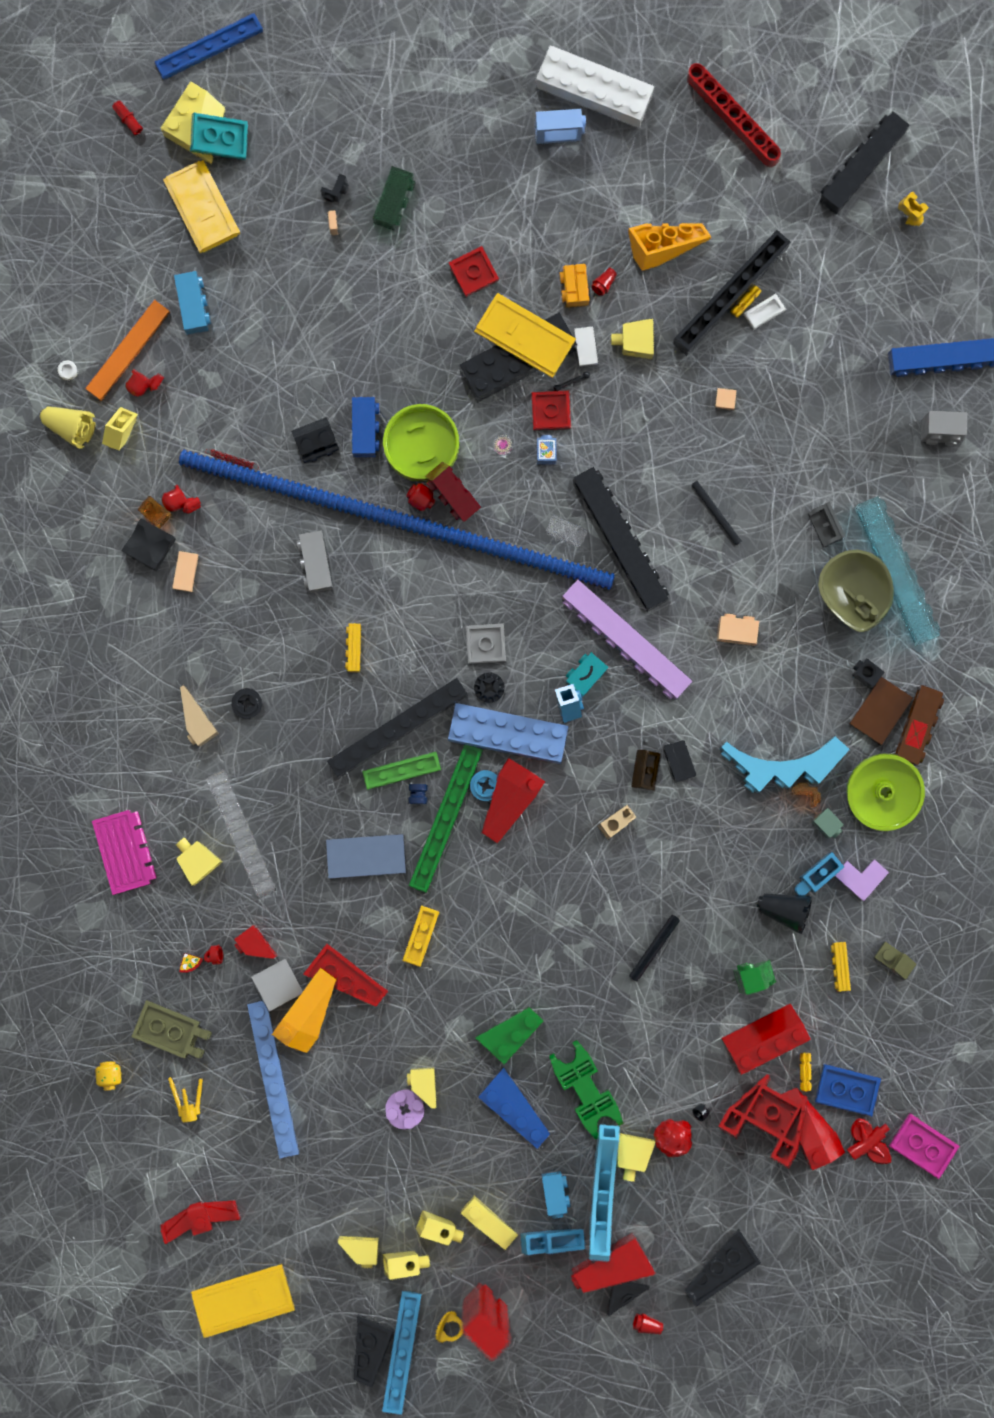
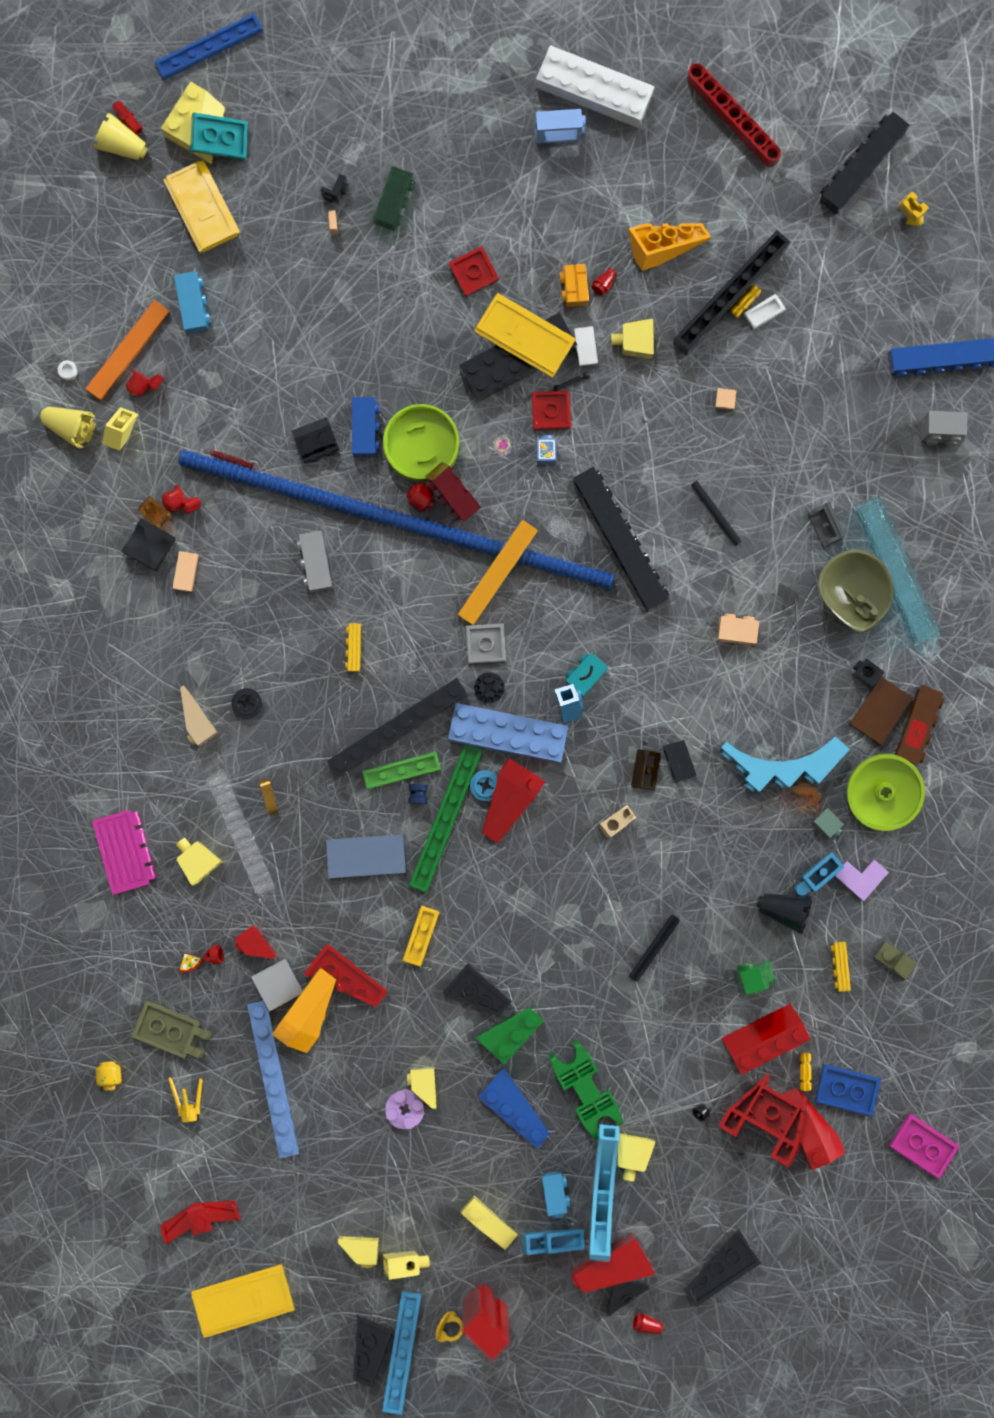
(119, 140): none -> light yellow cone
(268, 796): none -> pearl gold beam
(431, 1225): light yellow torso -> none
(477, 990): none -> black wing
(497, 572): none -> light orange tile
(626, 639): lavender brick -> none
(673, 1137): red hair -> none
(869, 1142): red plant -> none

